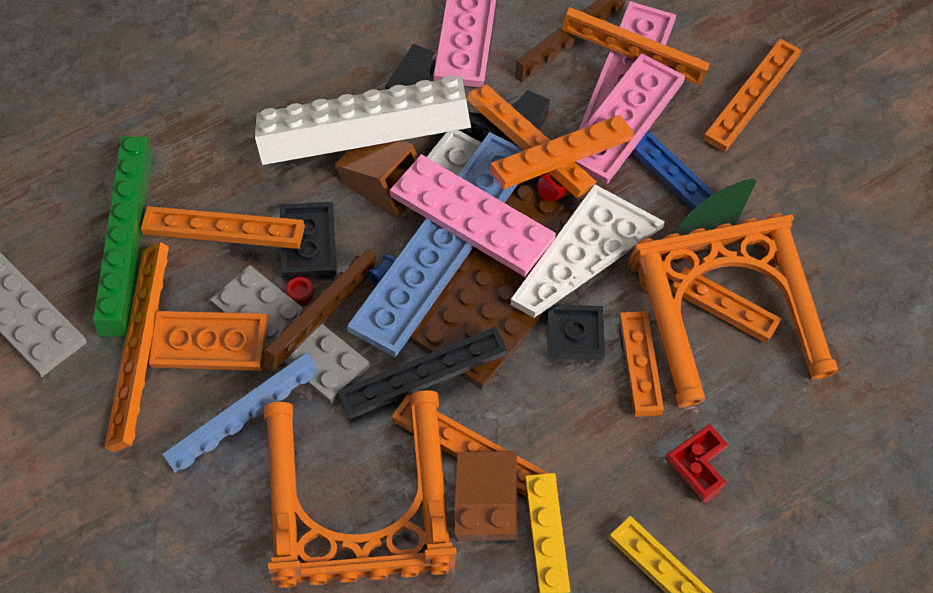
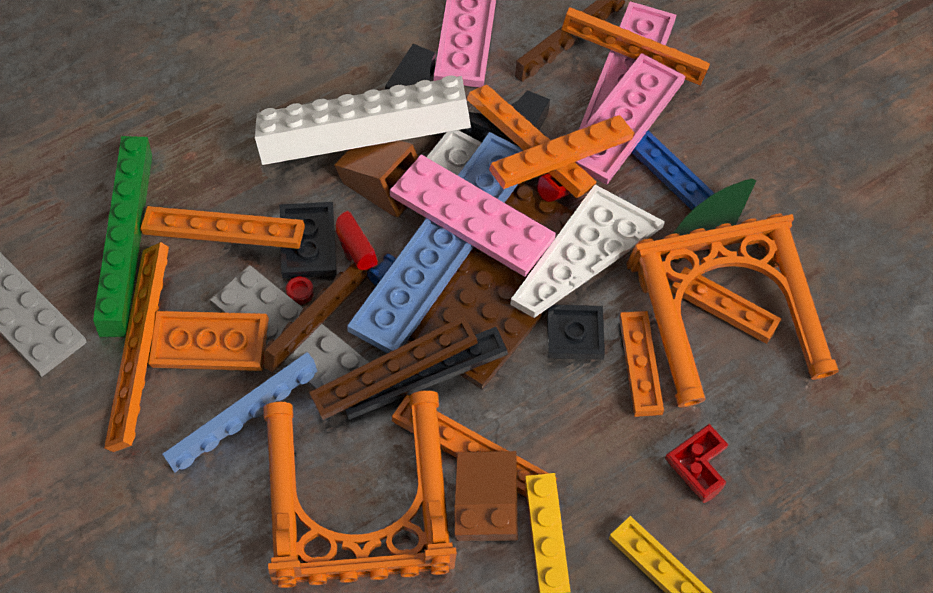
(354, 242): none -> red brick
(393, 367): none -> reddish brown plate
(752, 95): orange plate -> none

